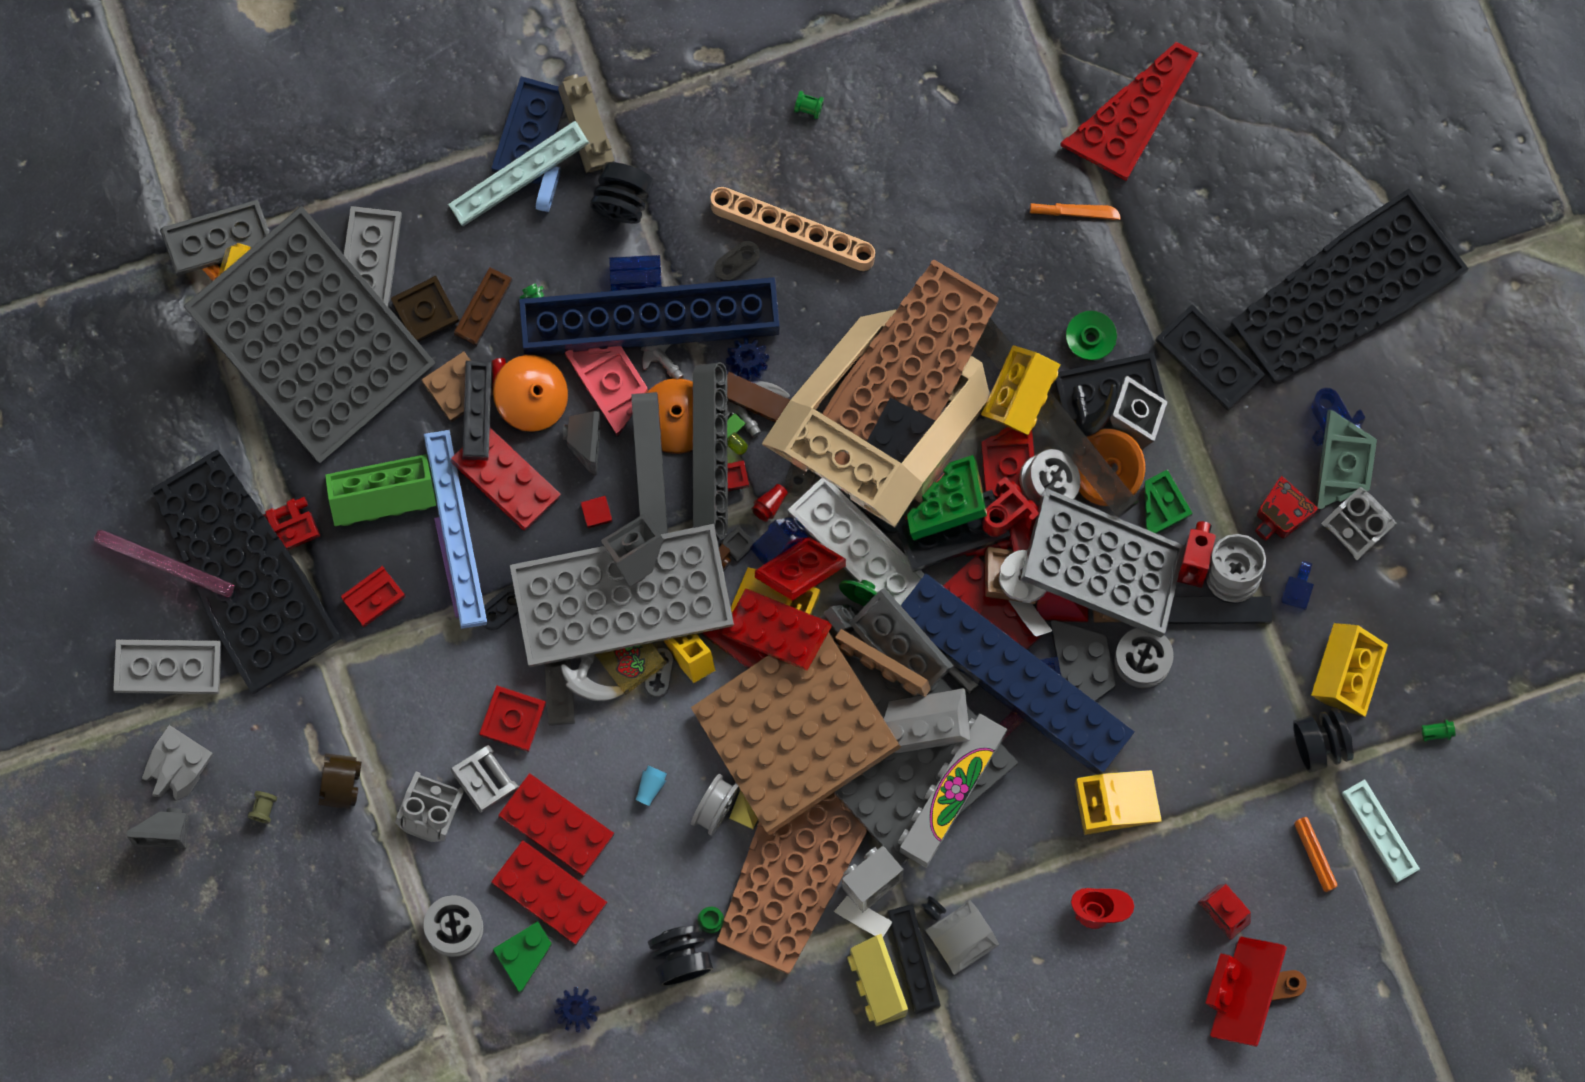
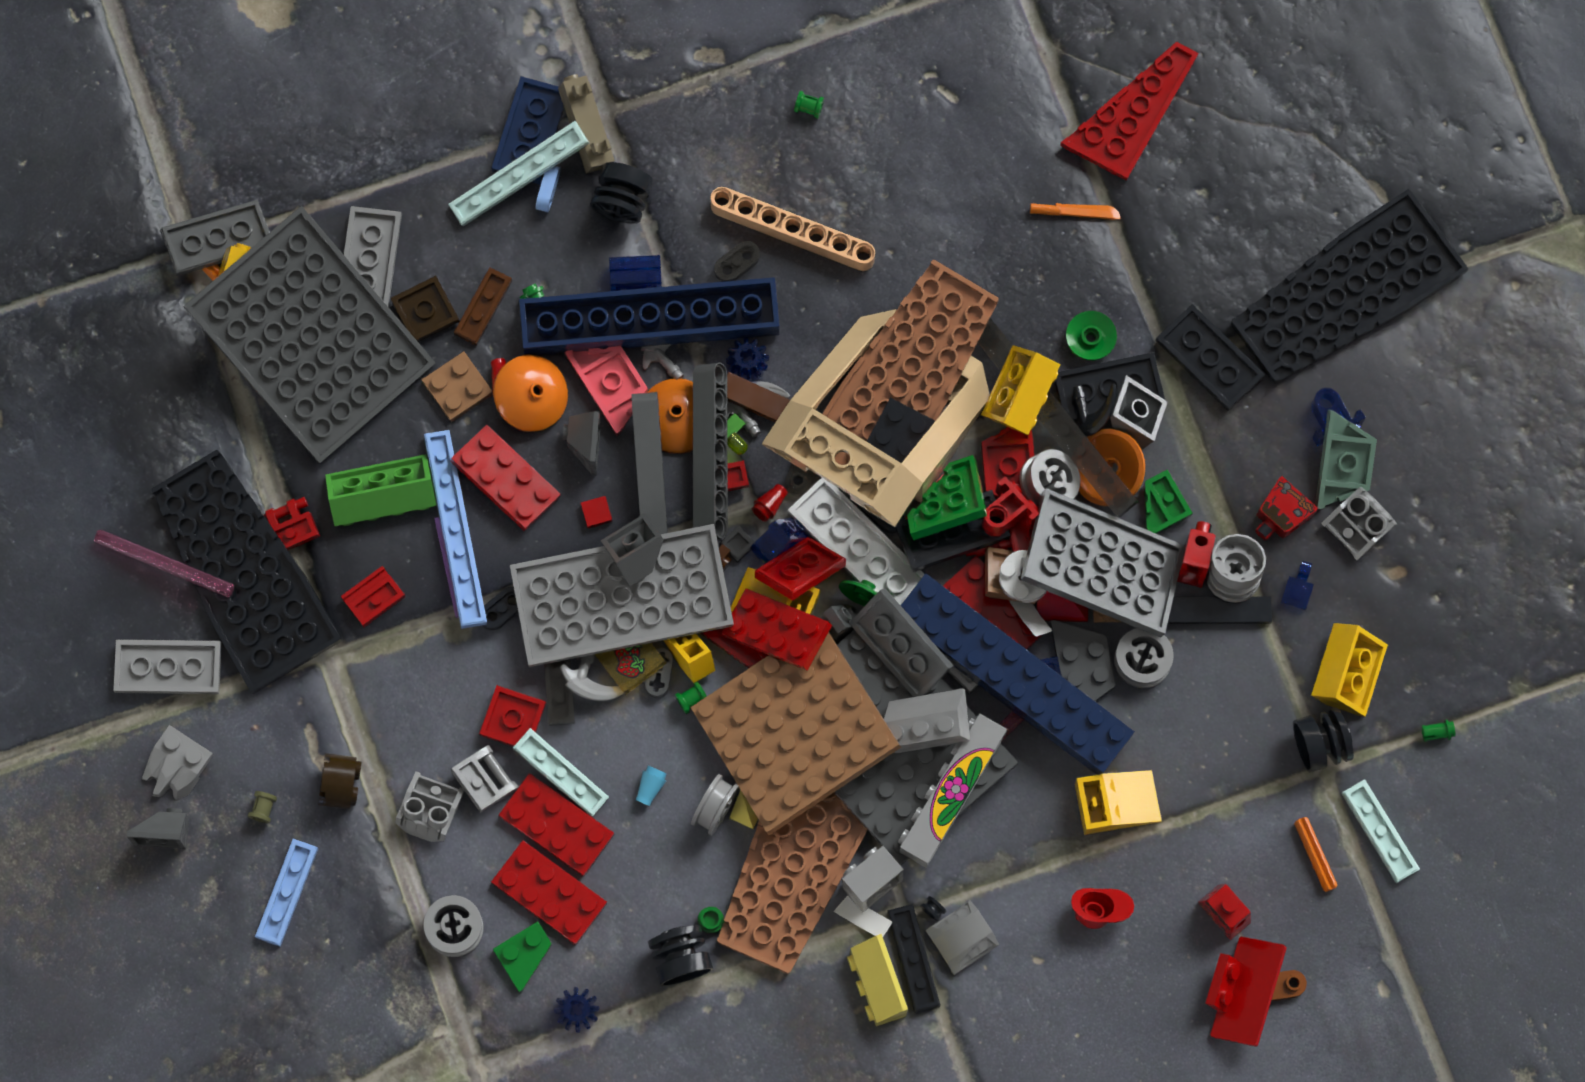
(286, 892): none -> light blue tile
(476, 410): black tile -> none
(560, 772): none -> light aqua tile
(690, 697): none -> green bush
(890, 668): medium nougat plate -> none

